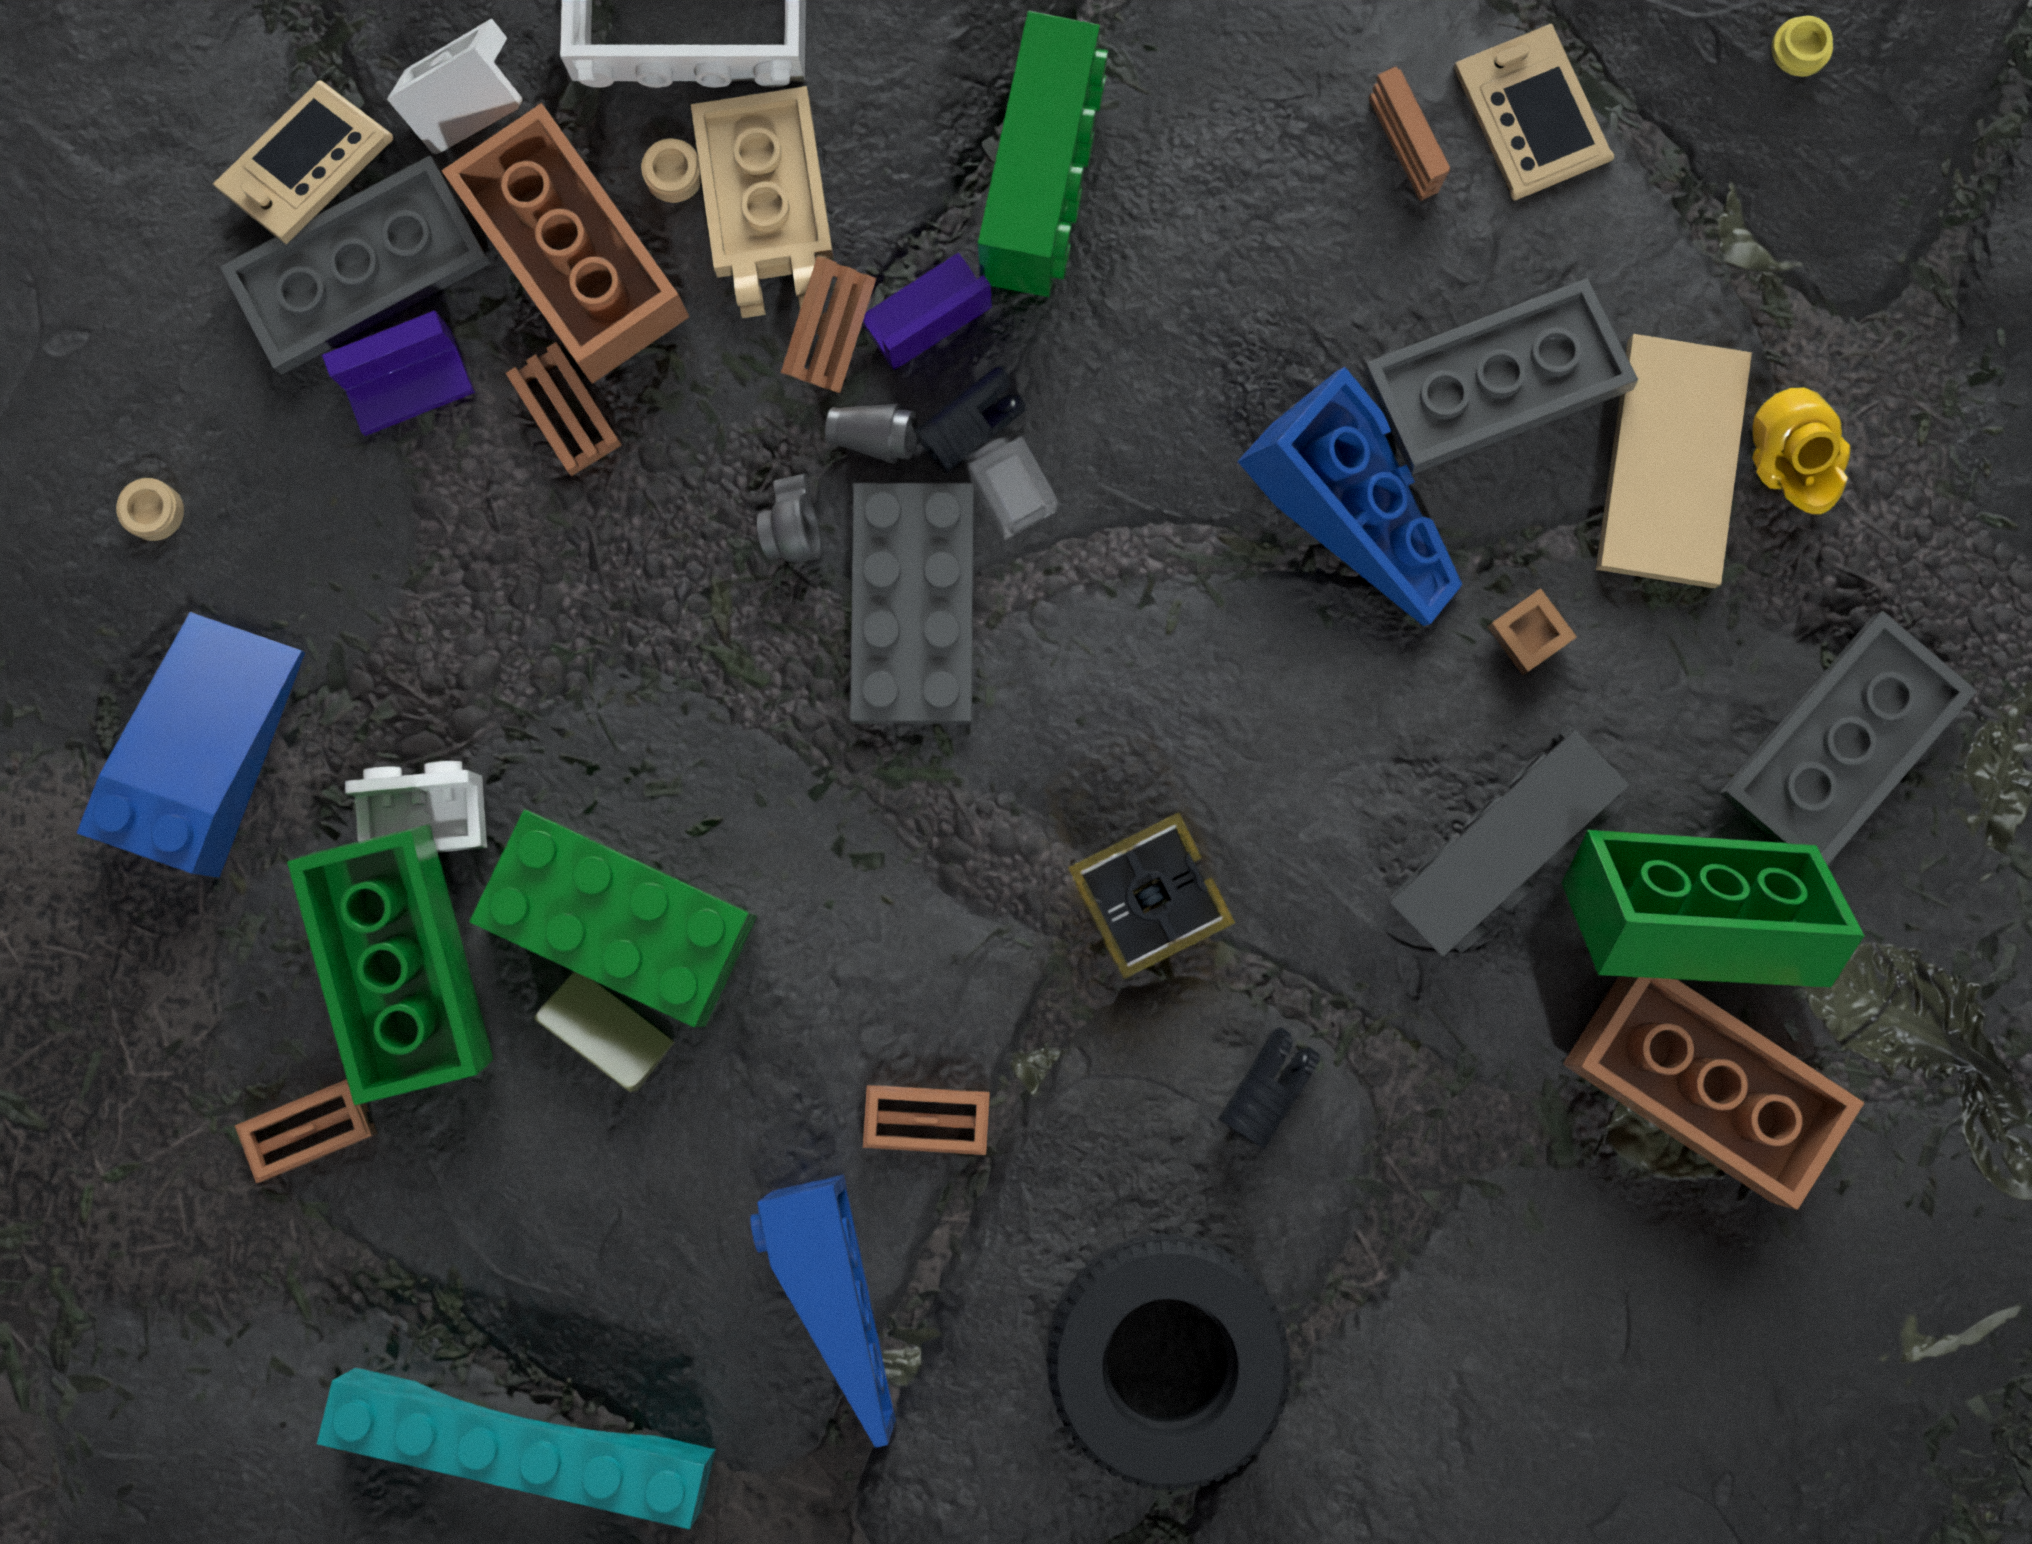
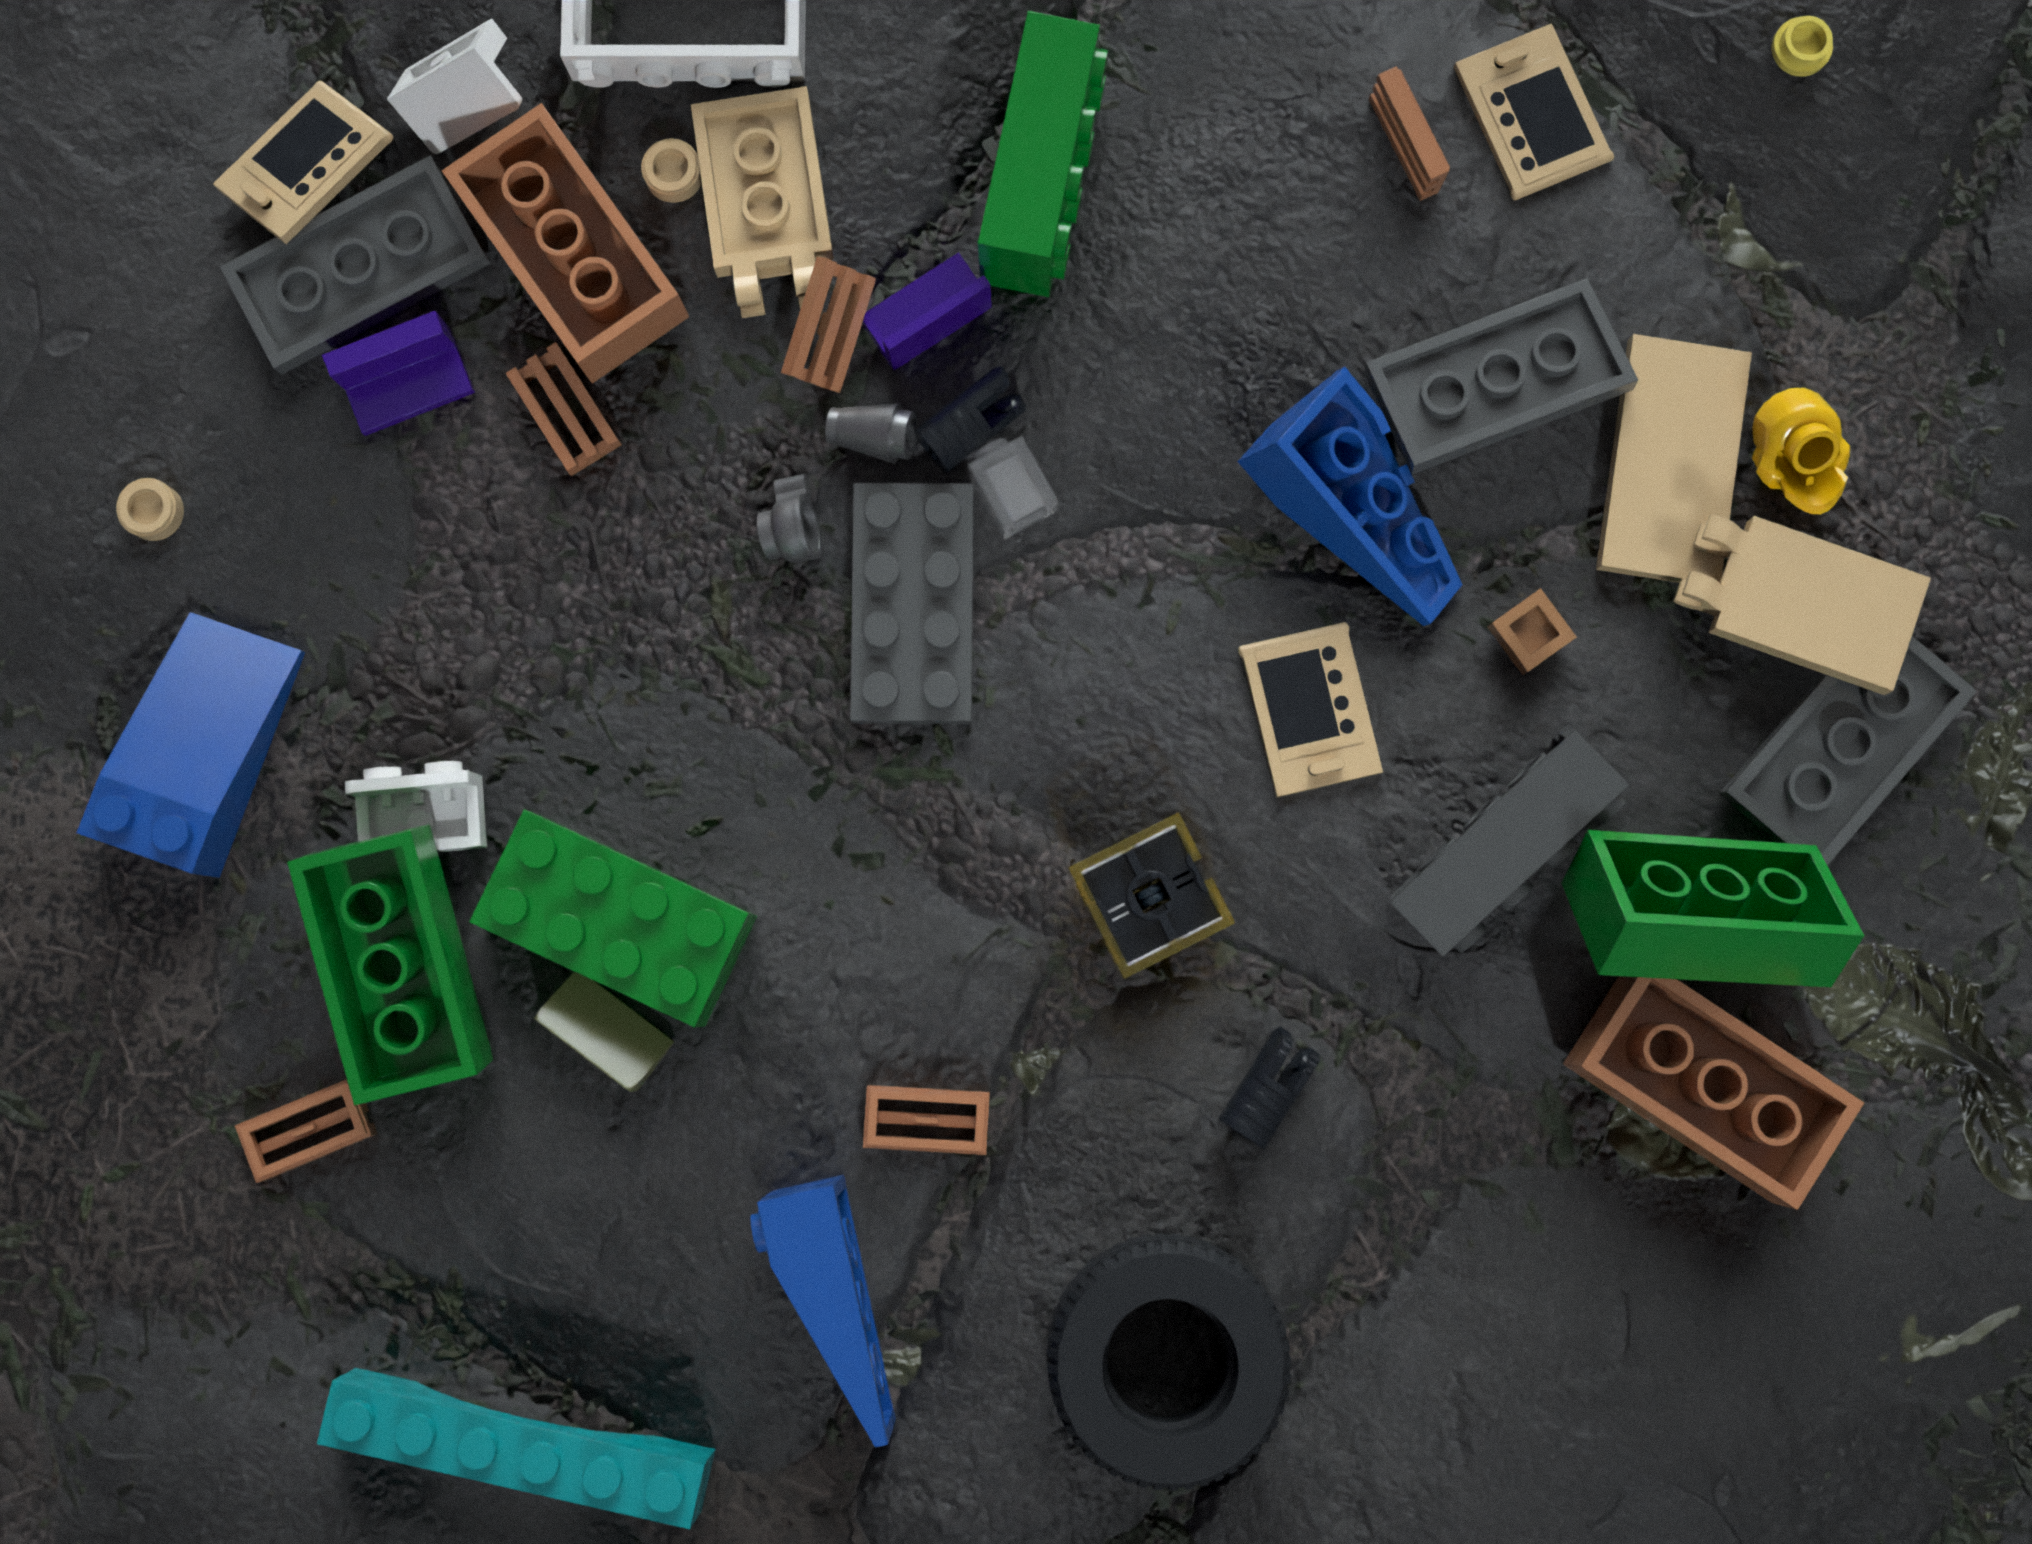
(1311, 709): none -> tan container
(1807, 601): none -> tan tile

